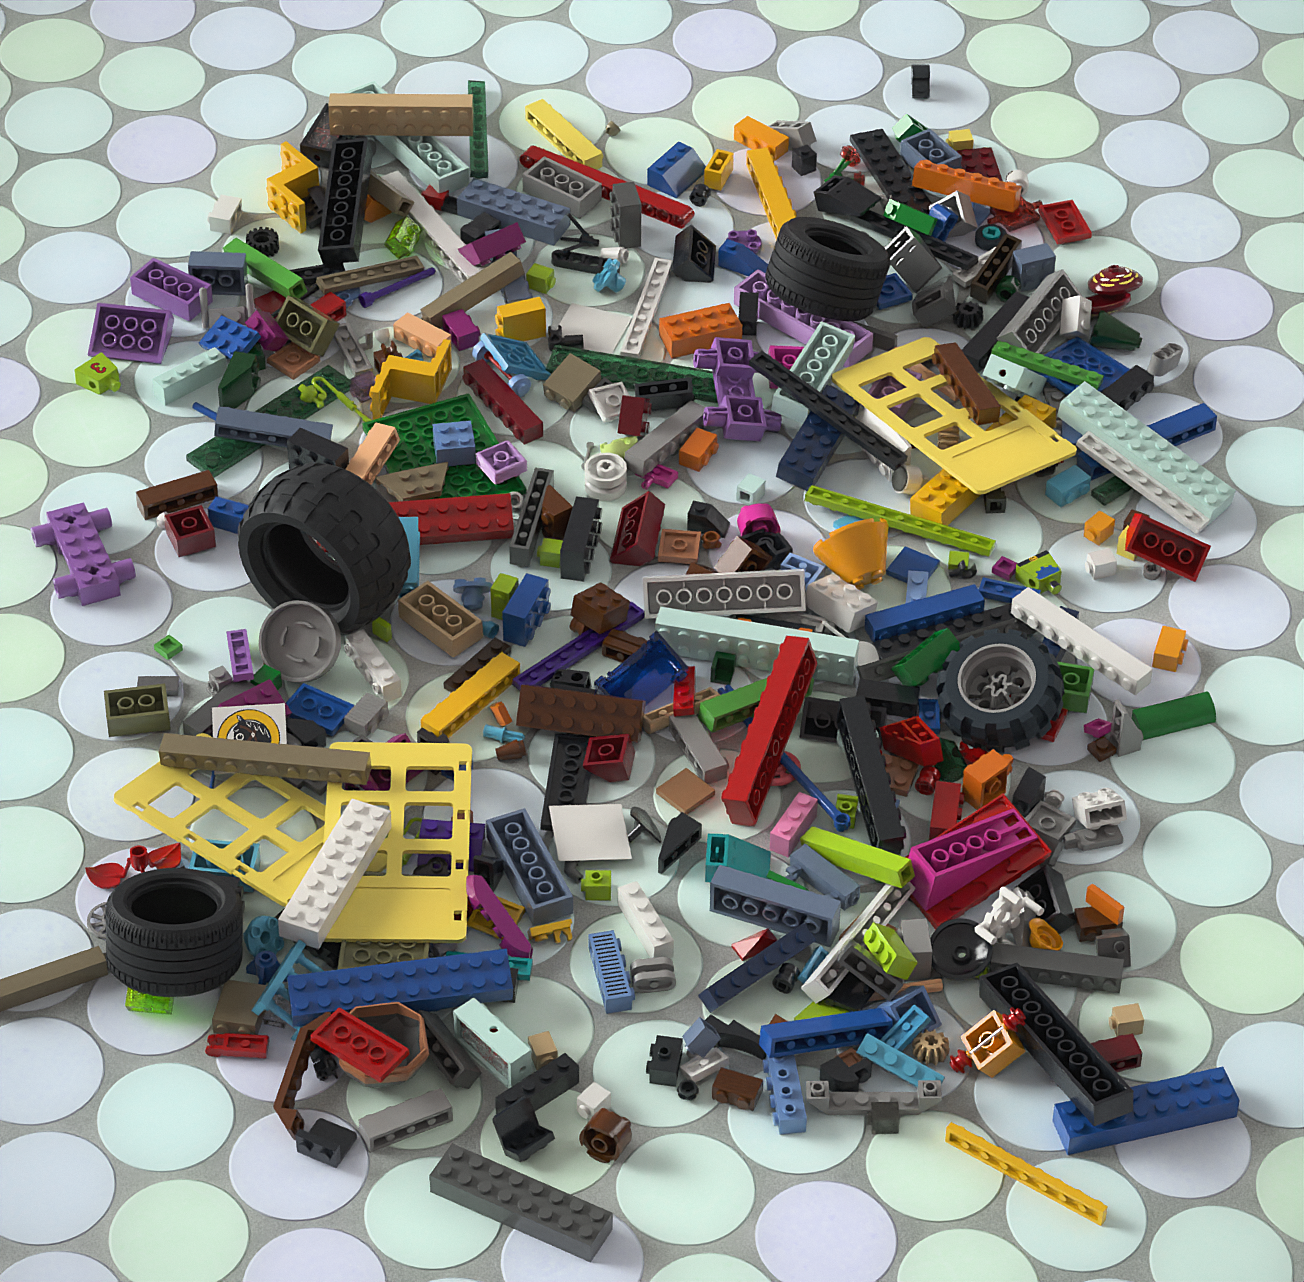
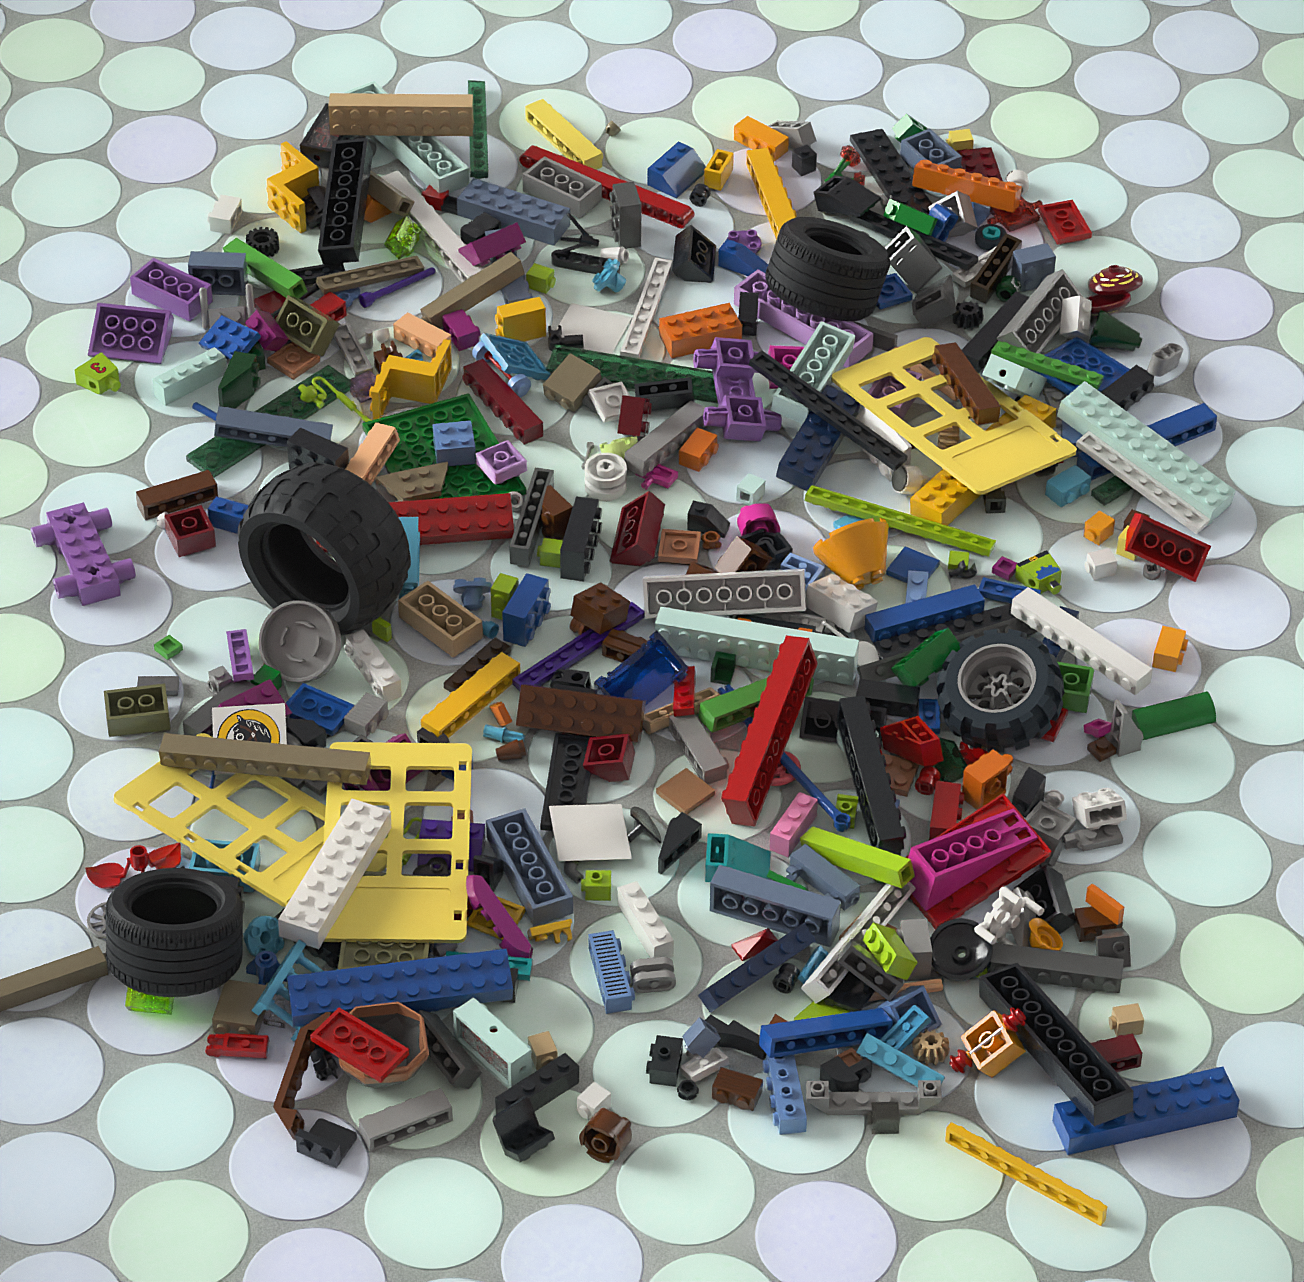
(521, 1202): dark grey brick -> none
(920, 80): black brick -> none

